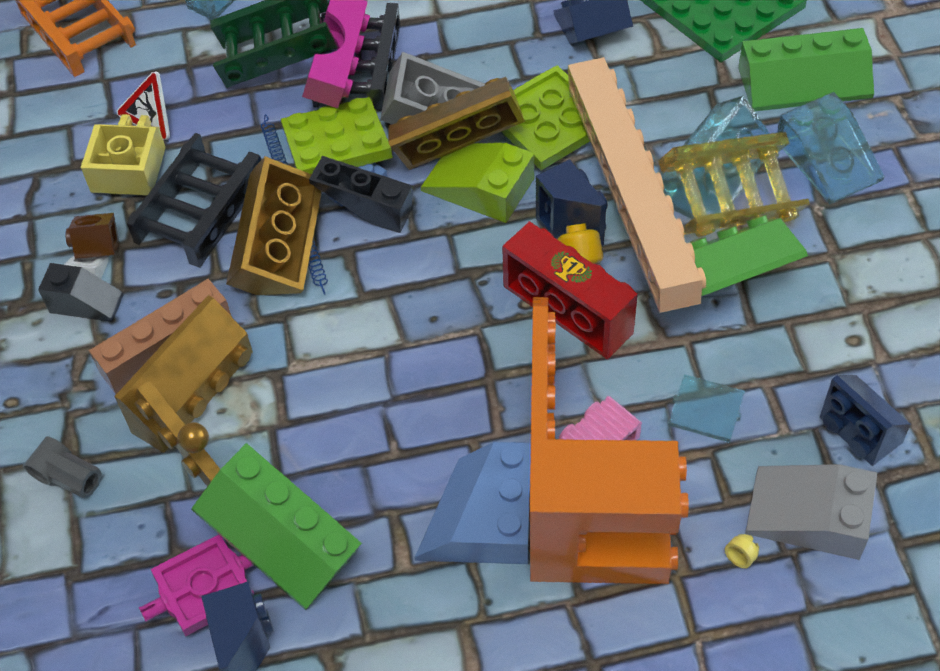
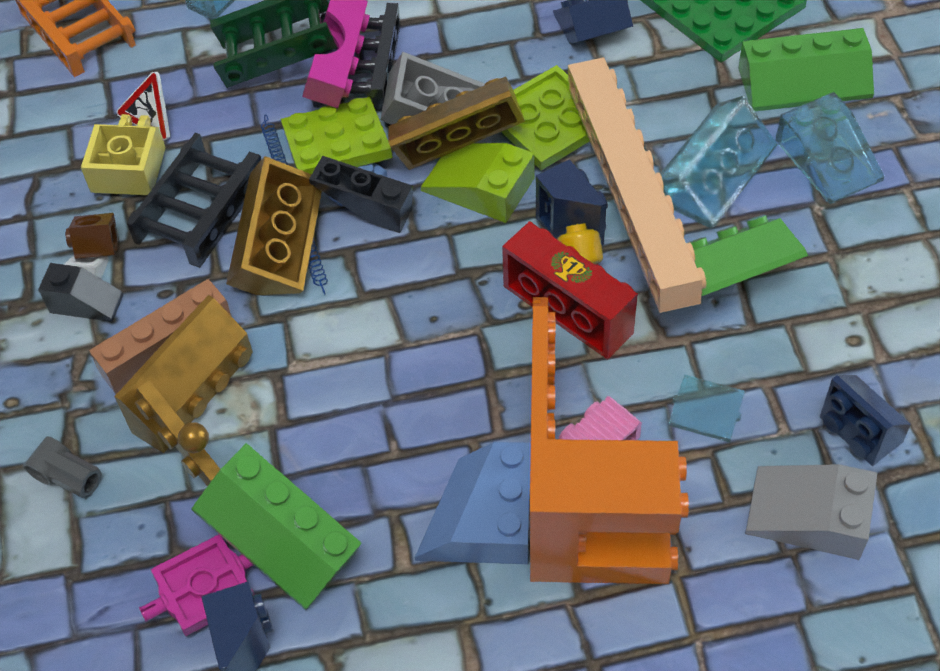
(739, 153): clear yellow fence -> none
(742, 550): light yellow hinge -> none

